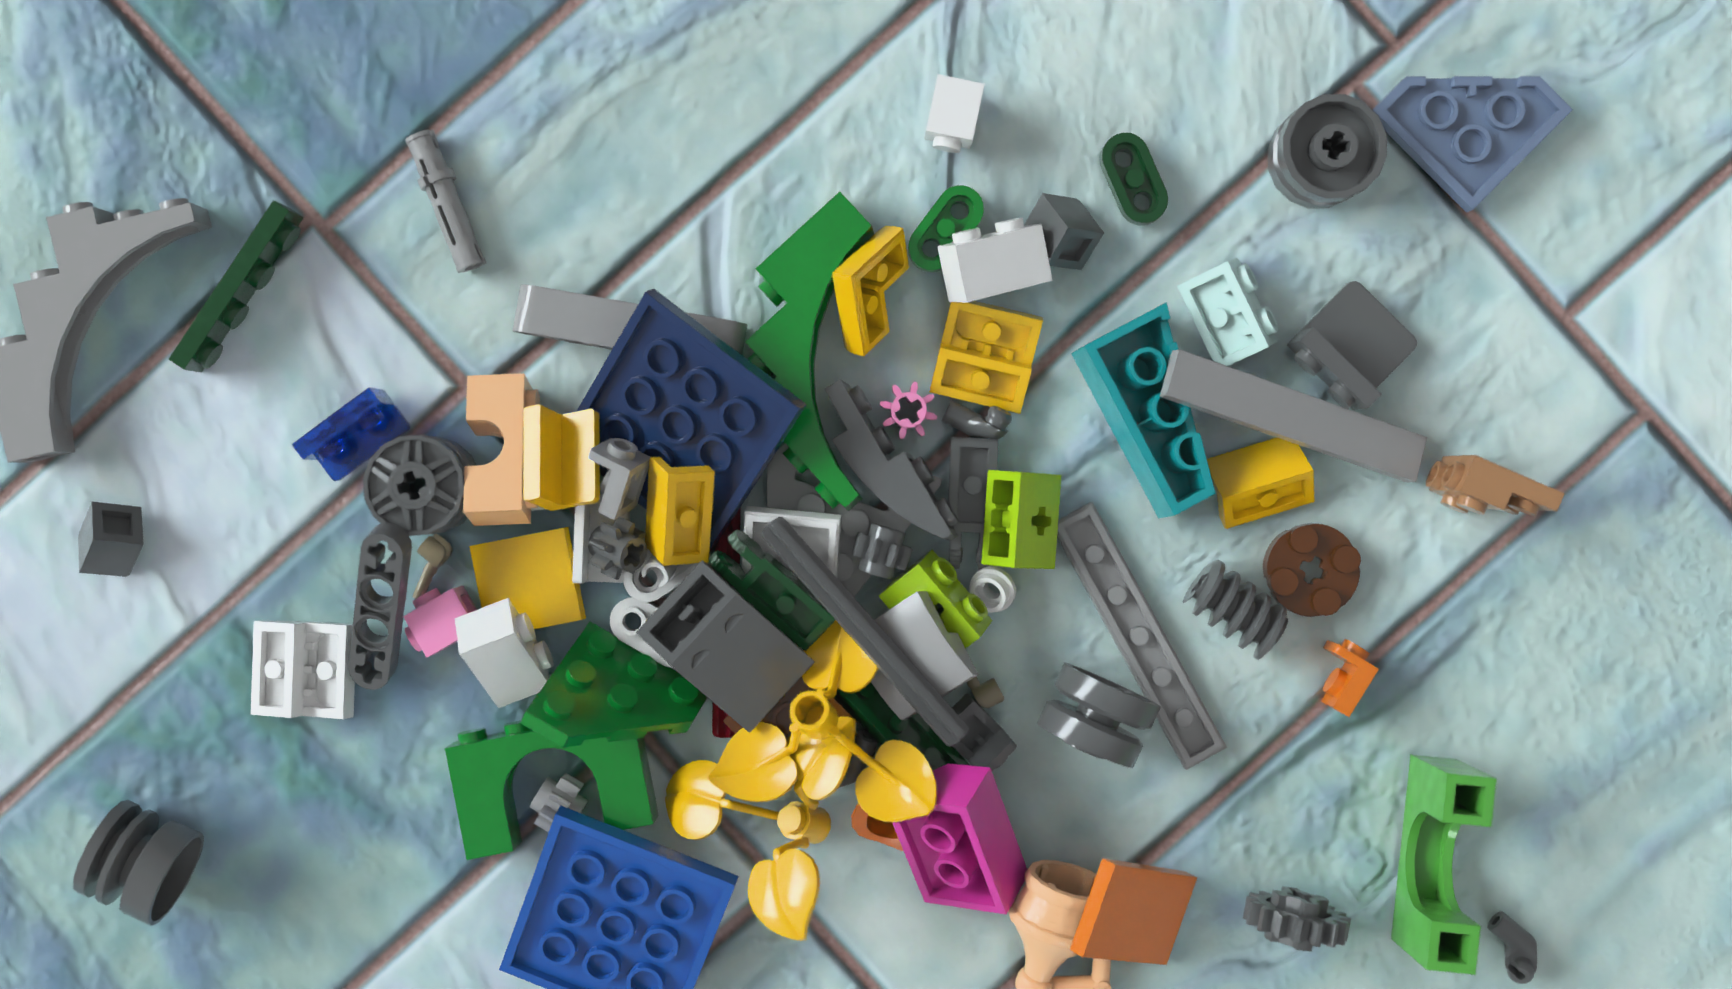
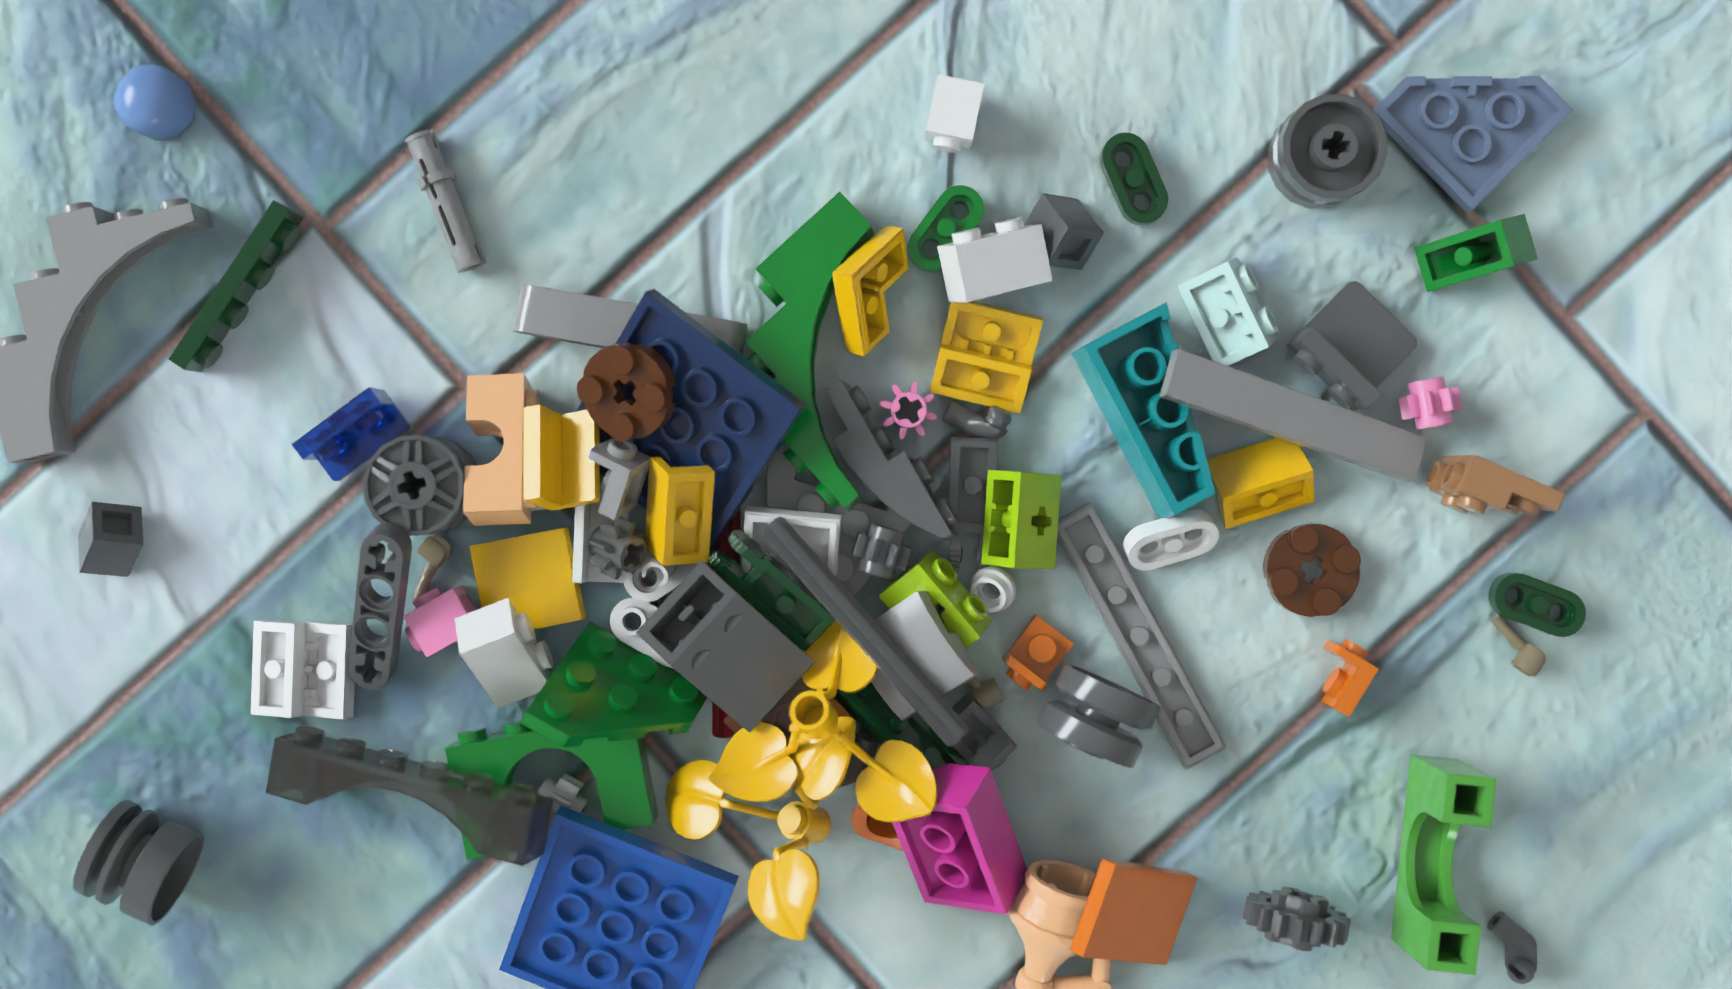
(154, 102): none -> medium blue hair
(495, 818): none -> clear smoke arch
(603, 396): none -> reddish brown plate
(1035, 654): none -> orange bracket
(1171, 539): none -> white plate
(1238, 608): dark grey piece -> none
(1430, 403): none -> bright pink gear
(1476, 252): none -> green slope
(1529, 658): none -> dark tan hand
(1534, 604): none -> dark green plate

